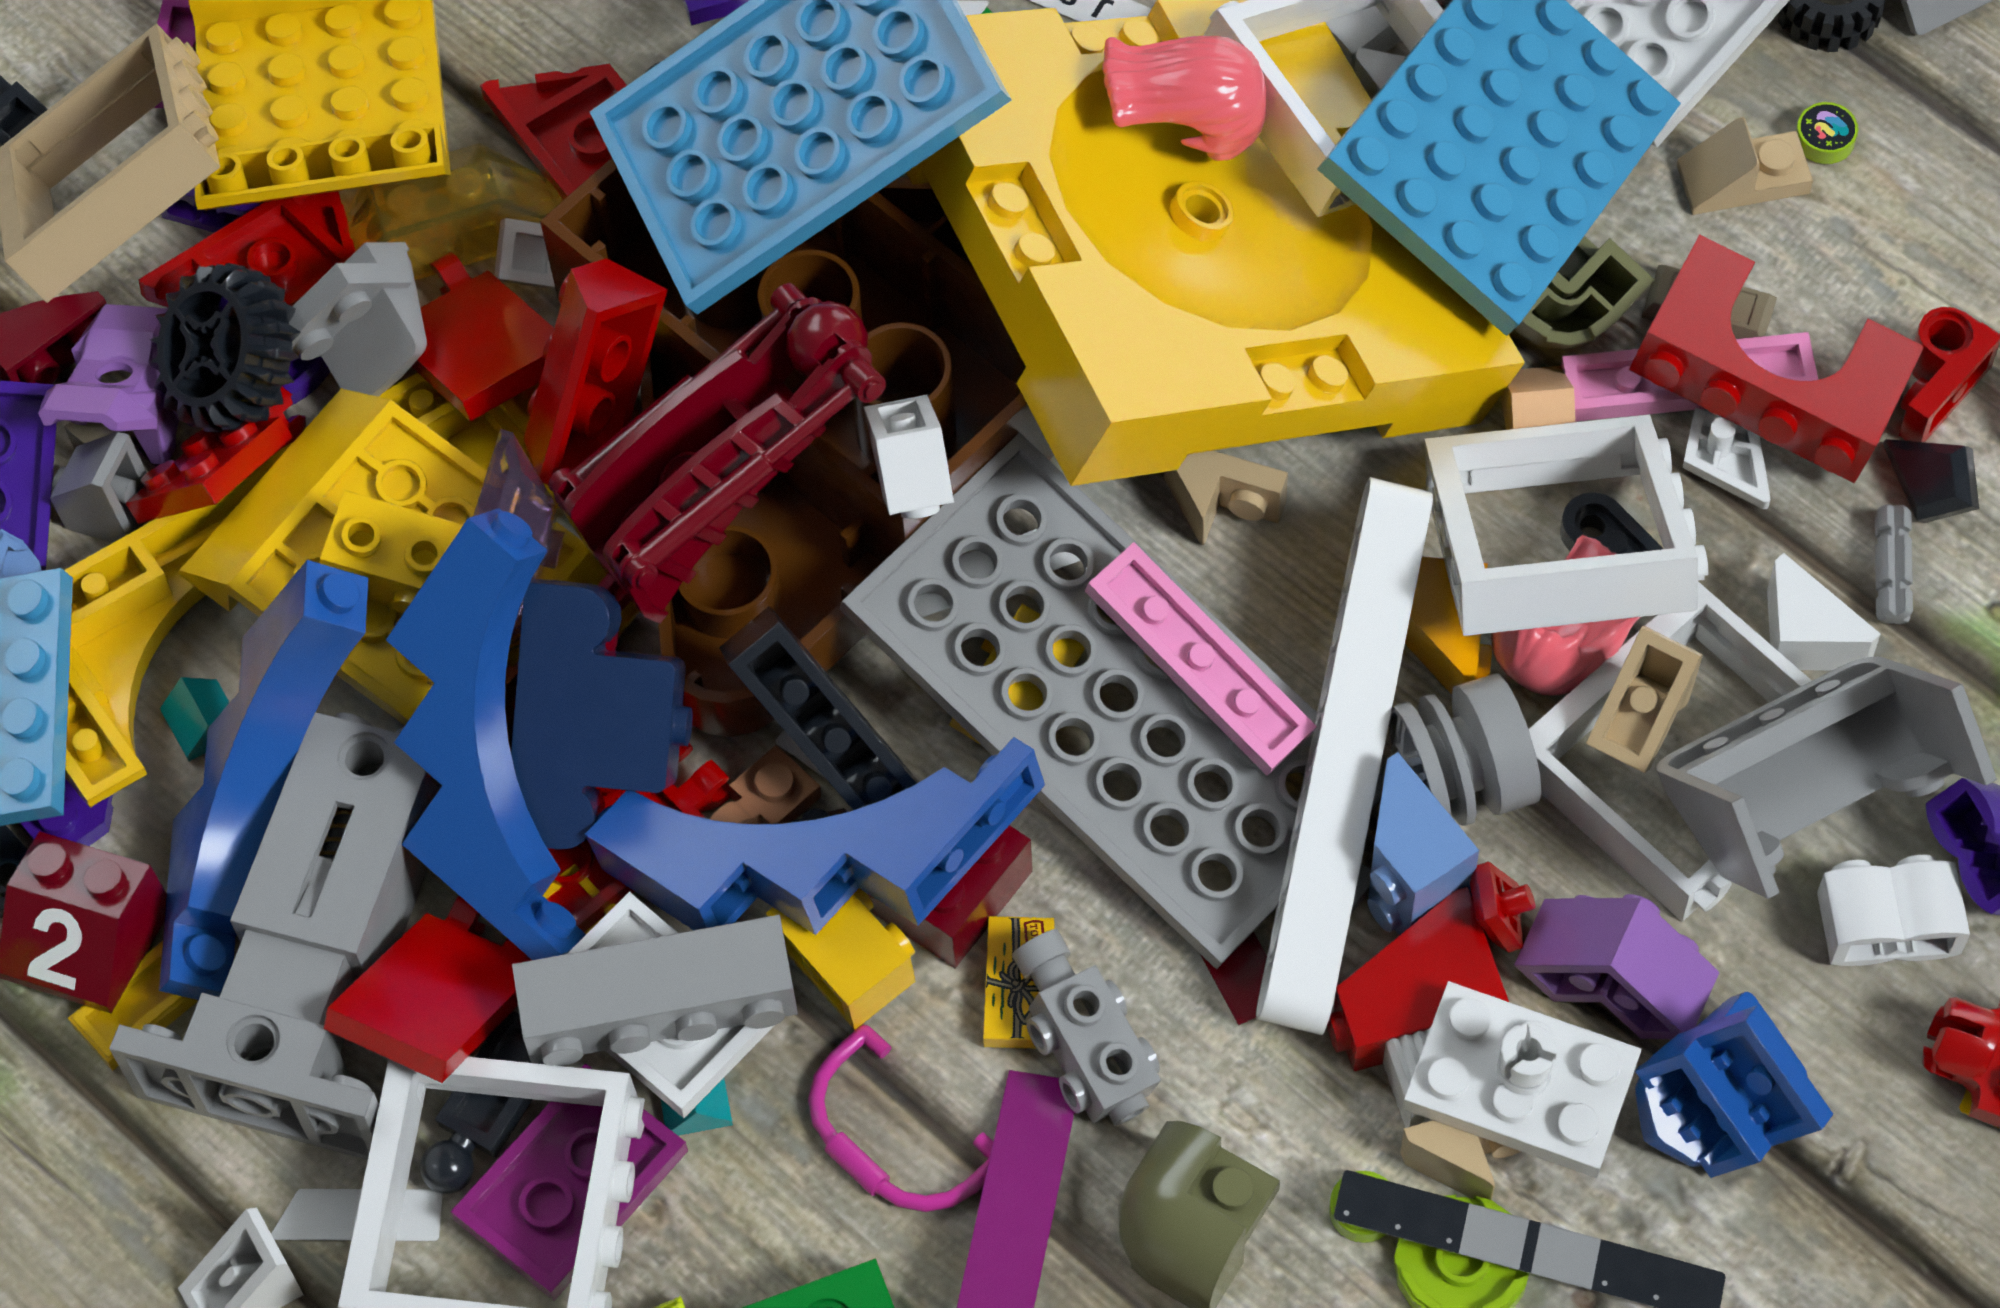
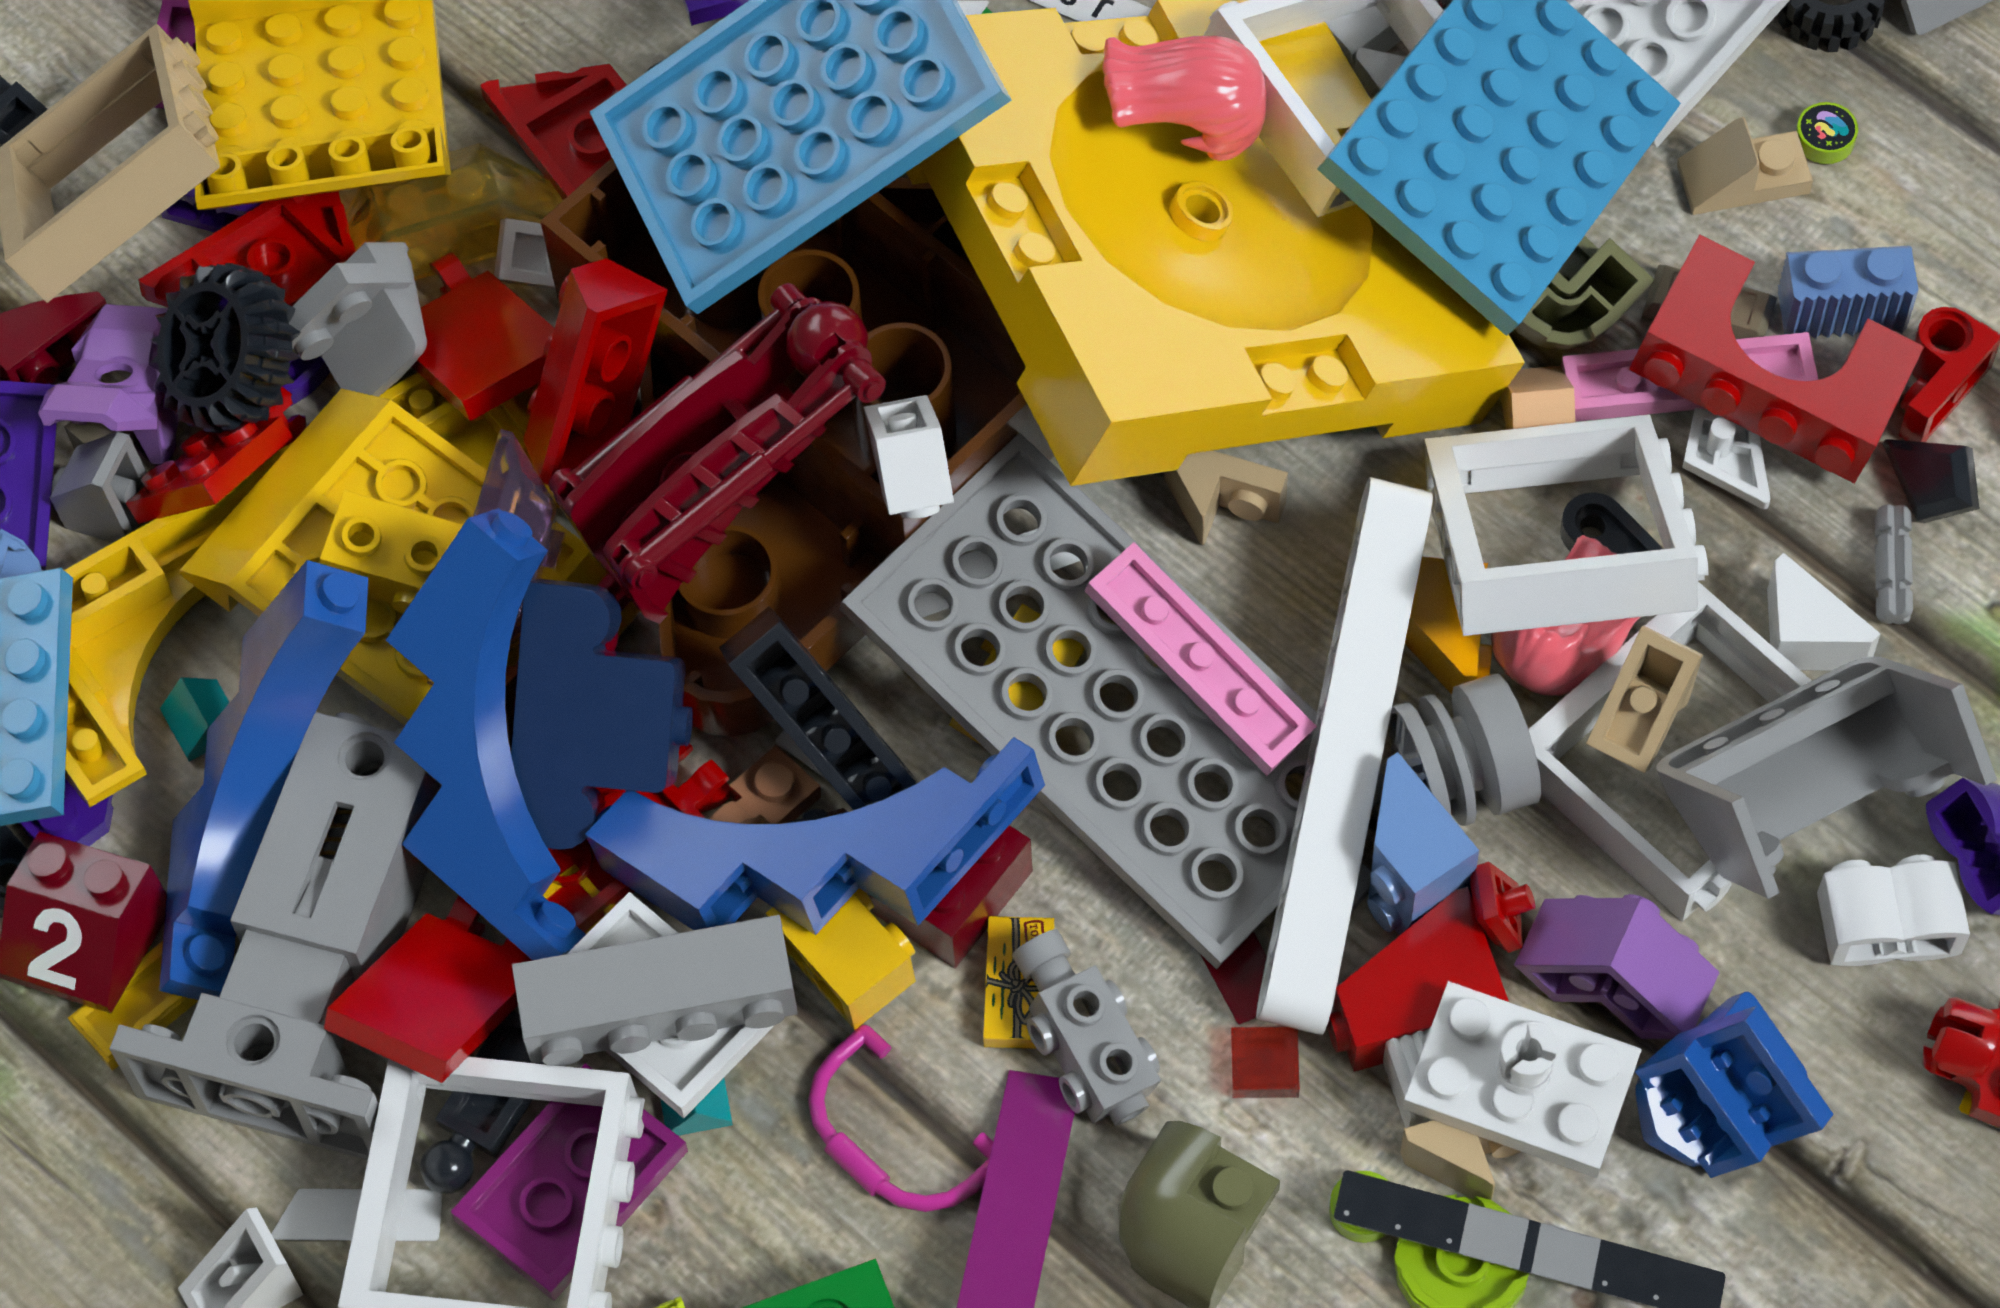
(1265, 1062): none -> clear red tile
(1845, 287): none -> medium blue brick

